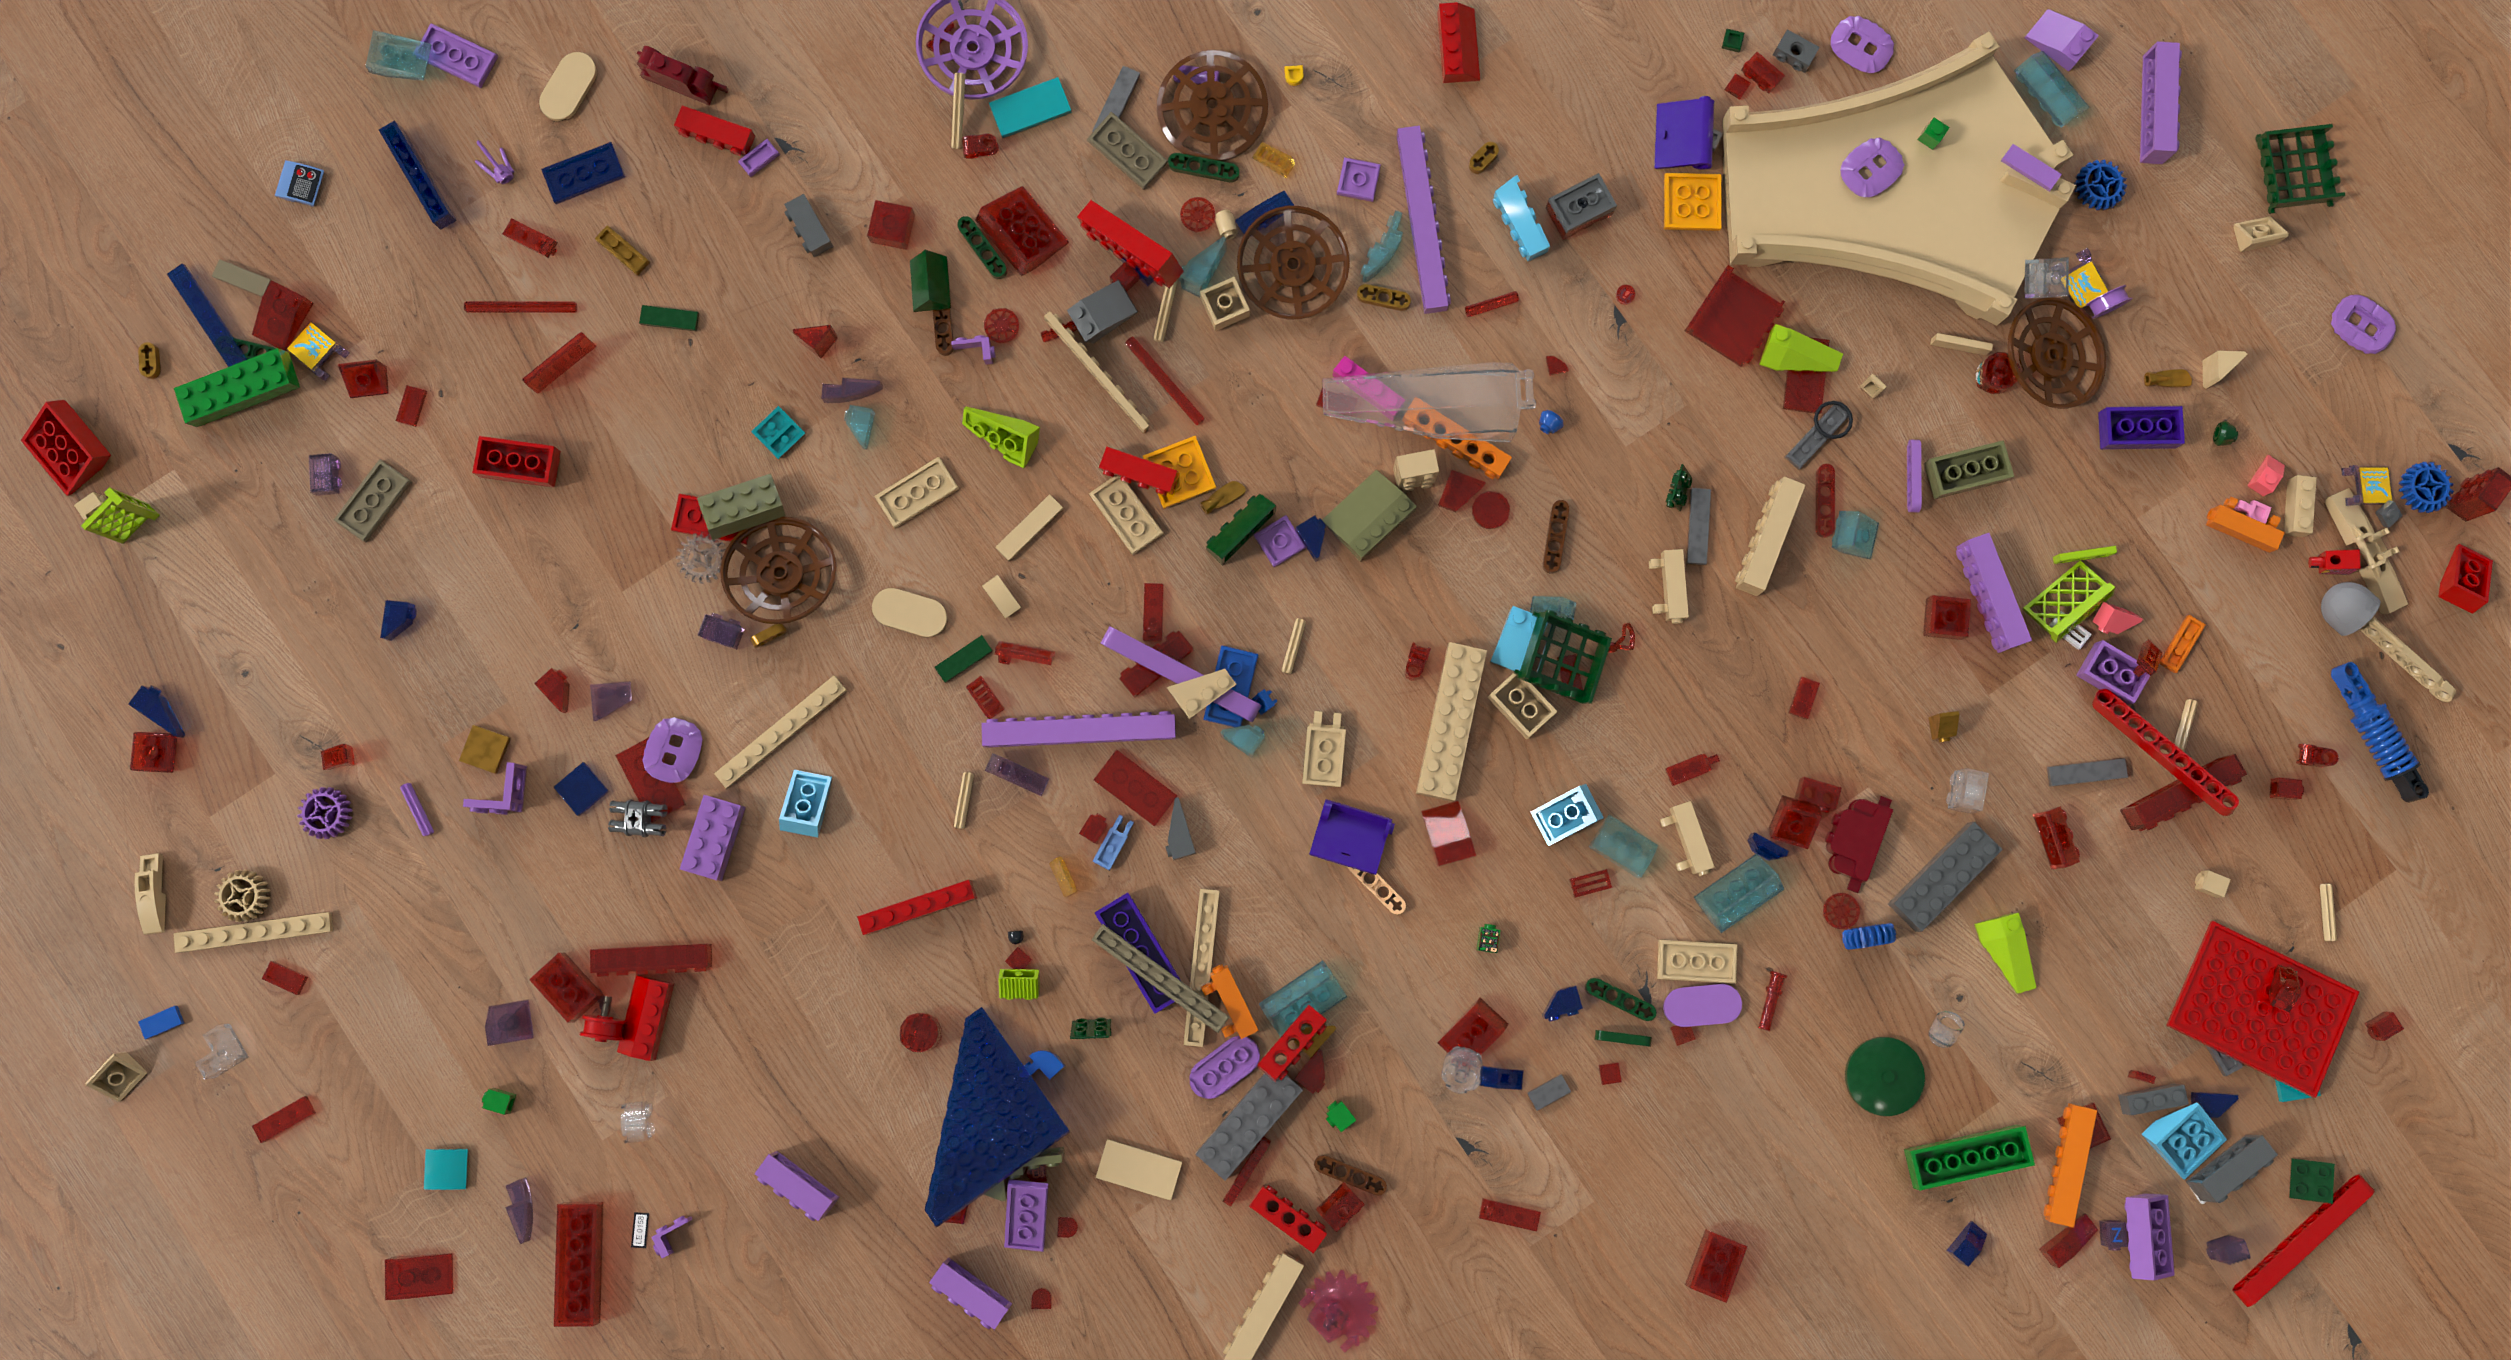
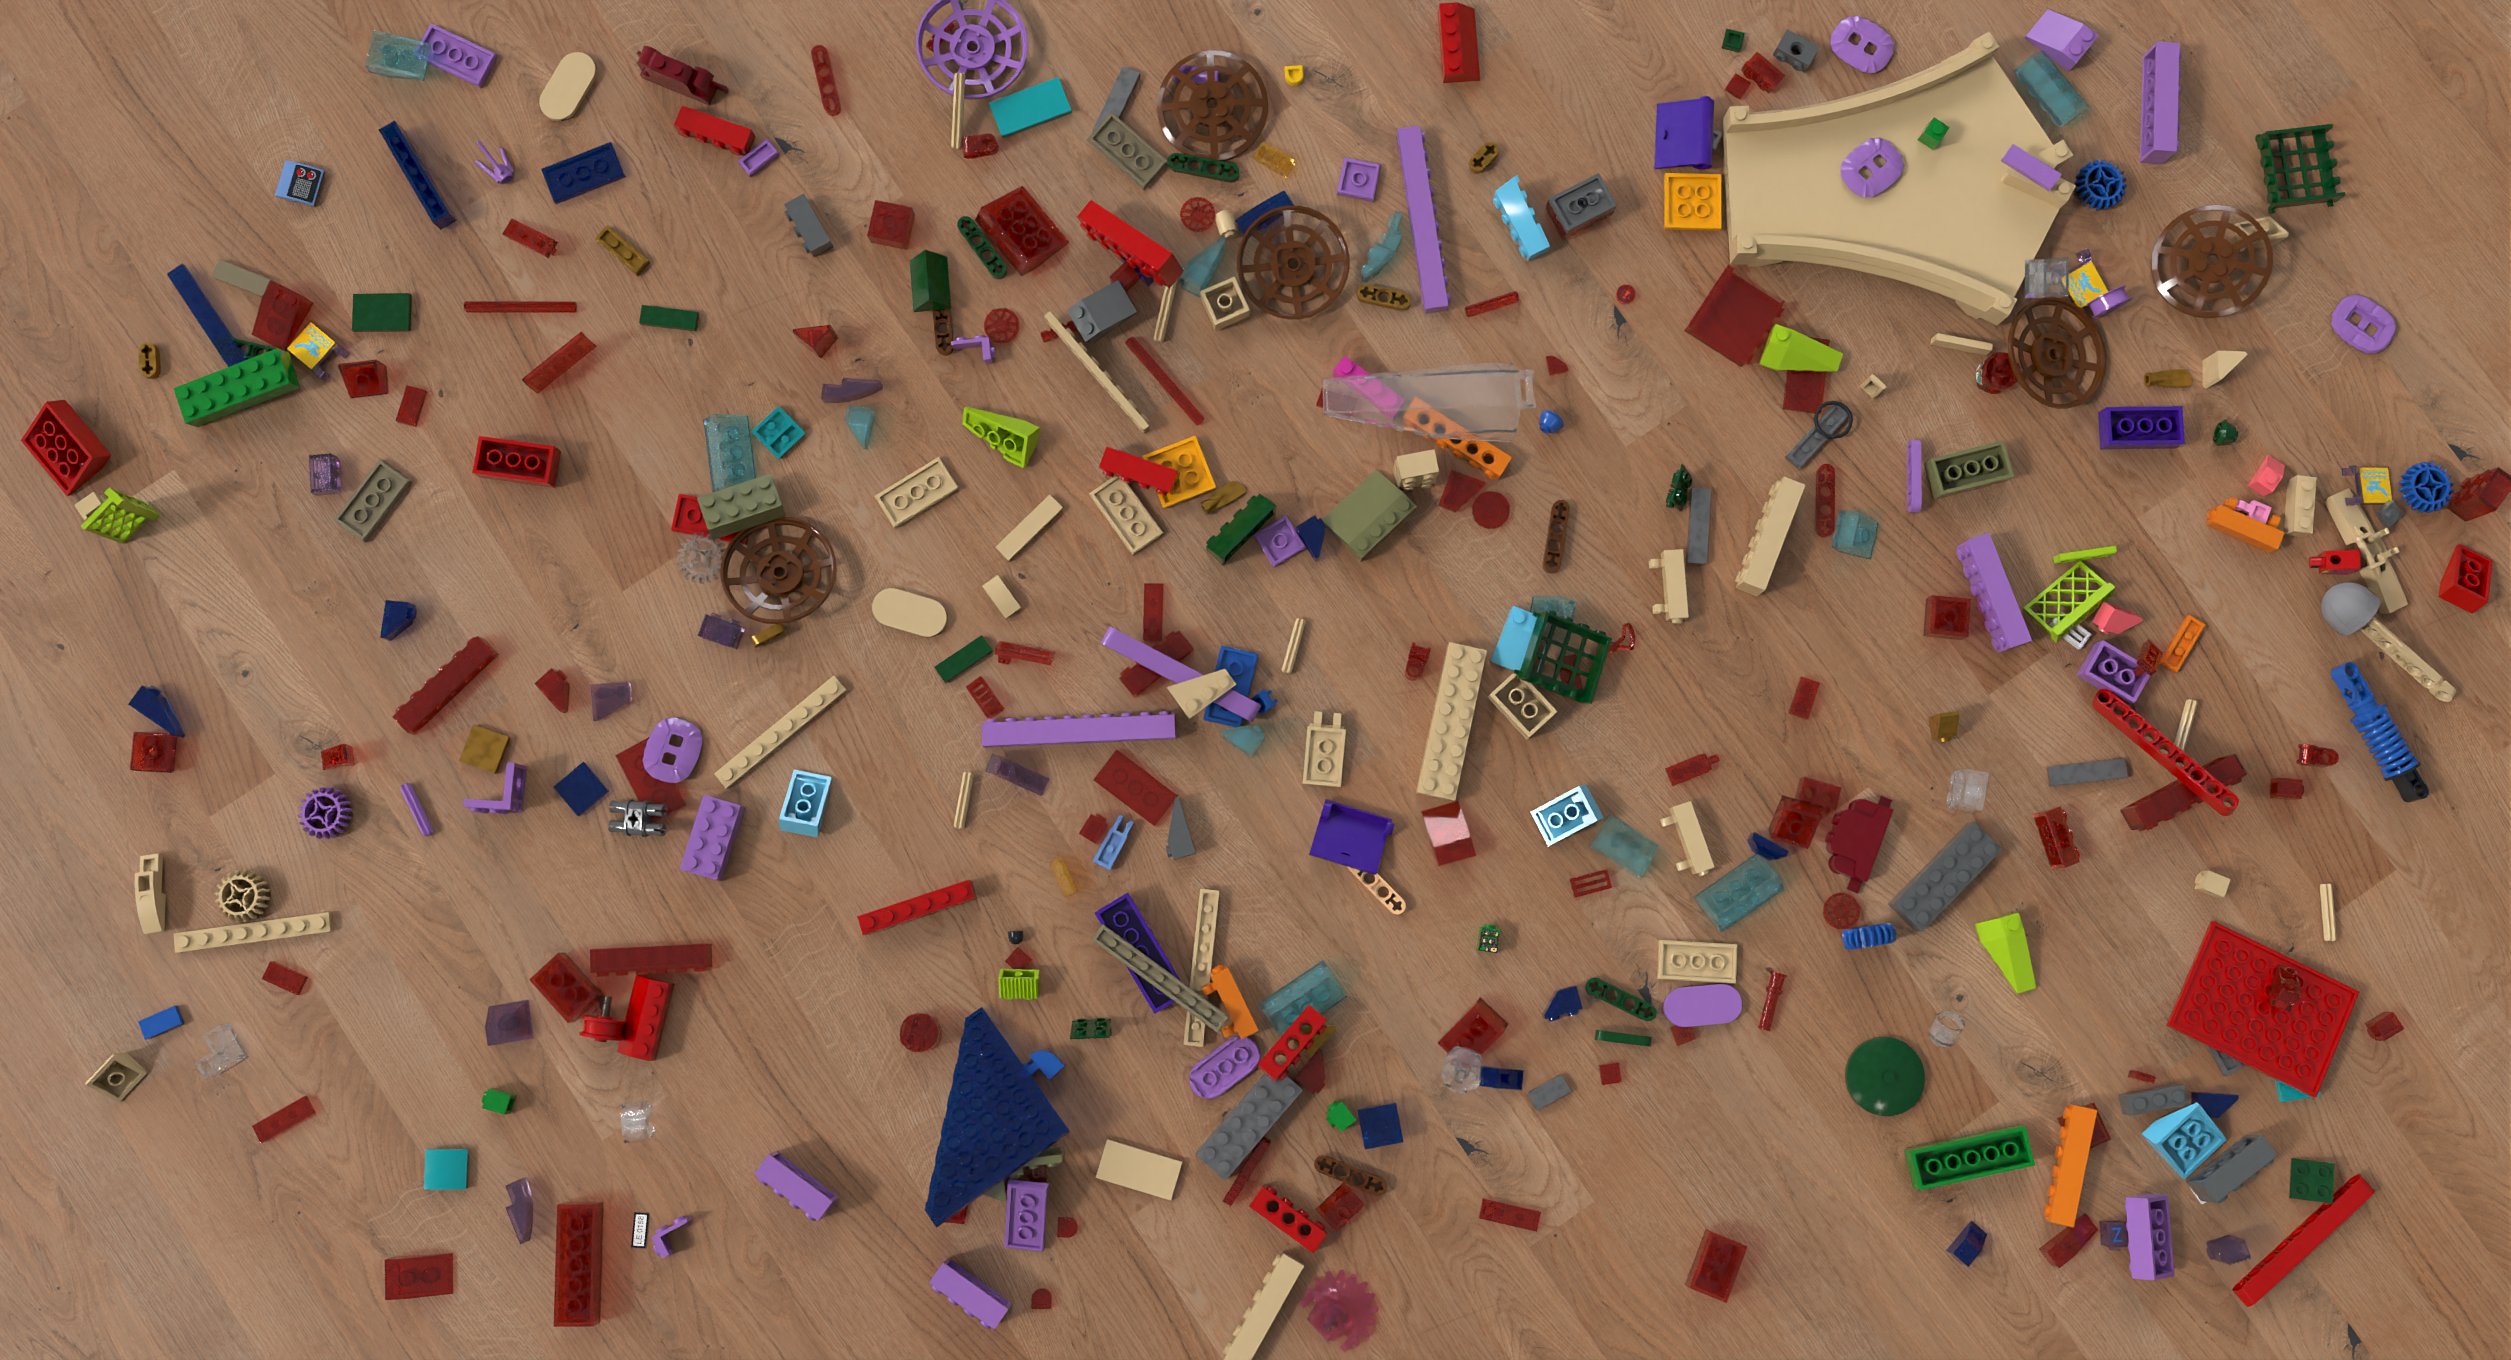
(381, 312): none -> dark green tile
(445, 685): none -> clear red brick
(729, 450): none -> clear light blue slope
(829, 79): none -> clear red beam
(1380, 1125): none -> clear blue panel
(2209, 273): none -> reddish brown dish

